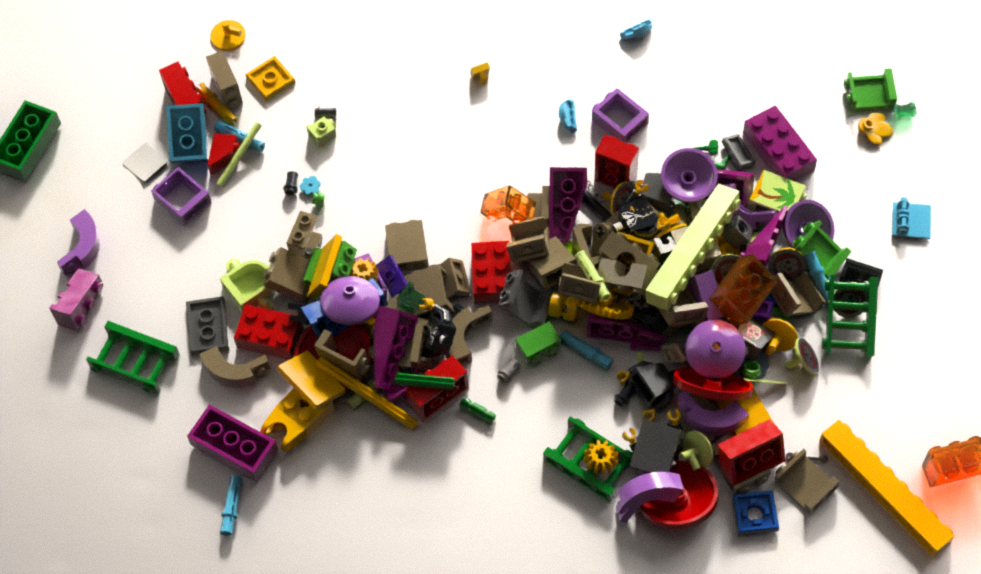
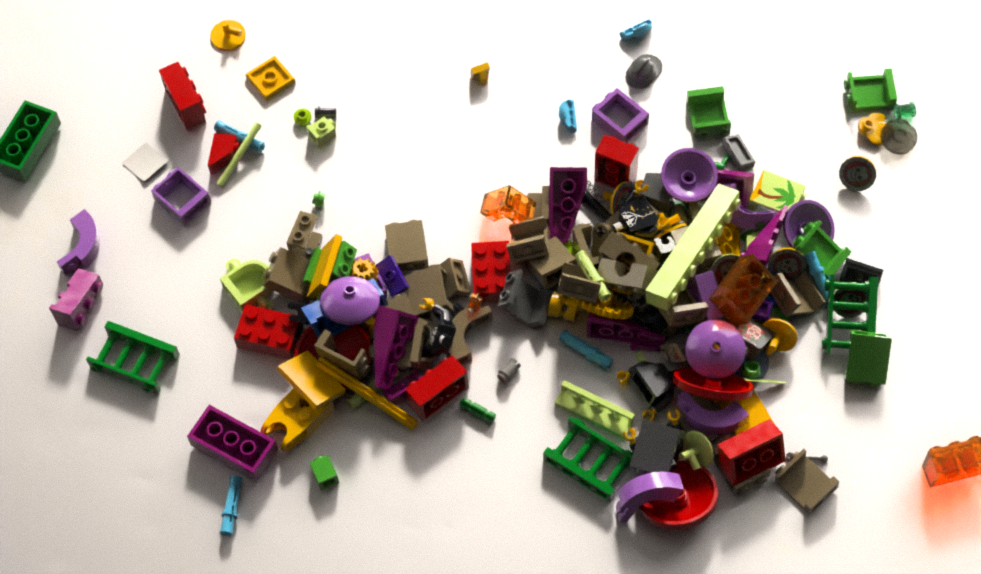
(187, 133): medium azure slope -> none
(207, 325): dark grey tile -> none
(211, 99): yellow pin -> none
(224, 79): dark tan brick -> none
(230, 374): dark tan arch -> none
(290, 187): black pin -> none
(302, 121): none -> lime plate
(311, 181): medium azure plant -> none
(324, 472): none -> bright green brick
(410, 299): clear green panel -> none
(425, 381): green axle -> none
(475, 301): none -> clear orange plate
(538, 343): bright green brick -> none
(594, 409): none -> yellowish green fence
(607, 461): yellow gear -> none
(622, 398): black pin -> none
(643, 71): none -> dark grey piece
(708, 112): none -> bright green panel
(711, 148): green hand -> none
(737, 232): dark grey brick -> none
(761, 500): blue piece -> none
(779, 144): magenta brick -> none
(804, 354): shield -> none
(857, 173): none -> shield
(868, 357): none -> bright green panel
(887, 488): yellow brick -> none
(899, 136): none -> clear smoke tile
(911, 219): medium azure hinge -> none

